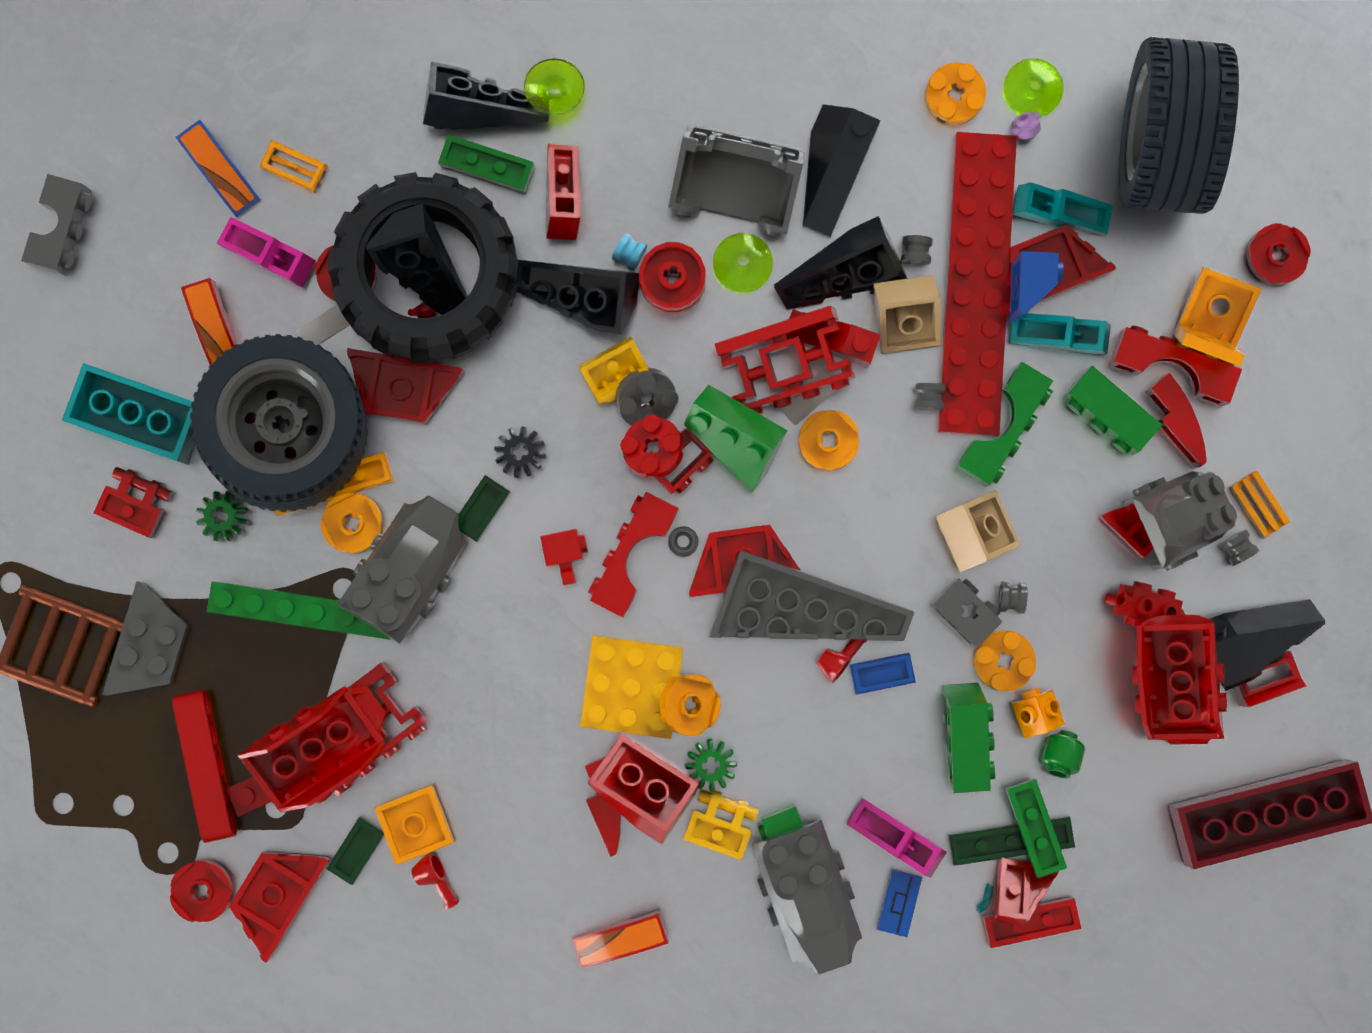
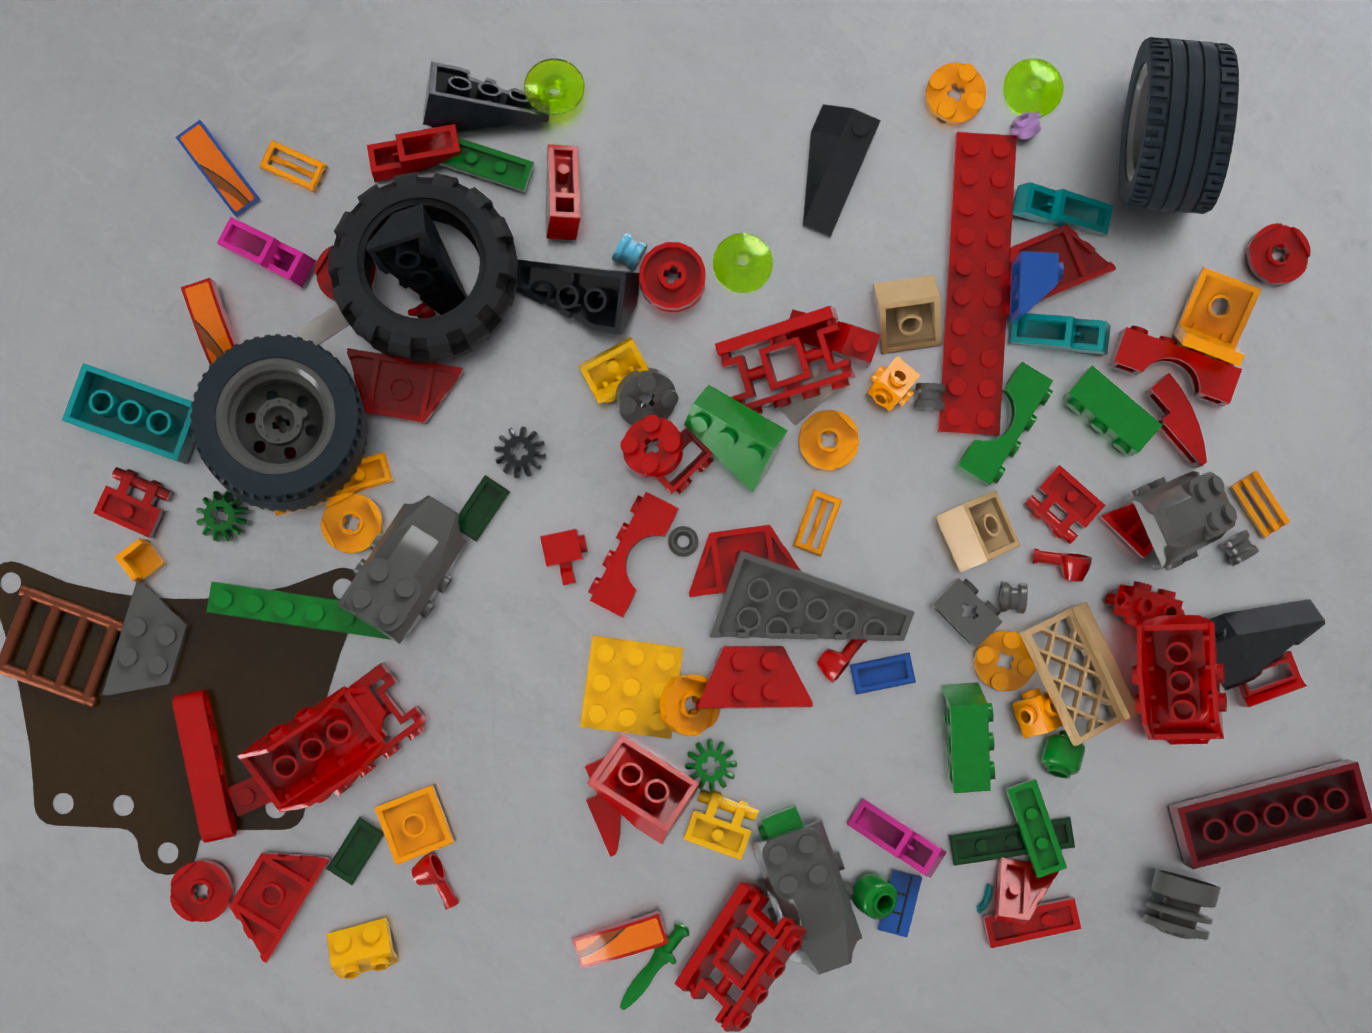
(55, 250): dark grey arch -> none
(140, 560): none -> light orange panel
(361, 949): none -> yellow bracket
(413, 152): none -> red slope
(660, 957): none -> green sword
(722, 943): none -> red fence
(736, 178): dark grey windscreen -> none
(753, 680): none -> red wing
(808, 546): none -> light orange tile
(843, 267): black wedge -> none
(874, 896): none -> green head
(893, 384): none -> light orange brick
(916, 250): dark grey wheel -> none
(1069, 496): none -> red plate
(1073, 565): none -> red bar
(1111, 686): none -> tan fence
(1181, 905): none -> dark grey wheel

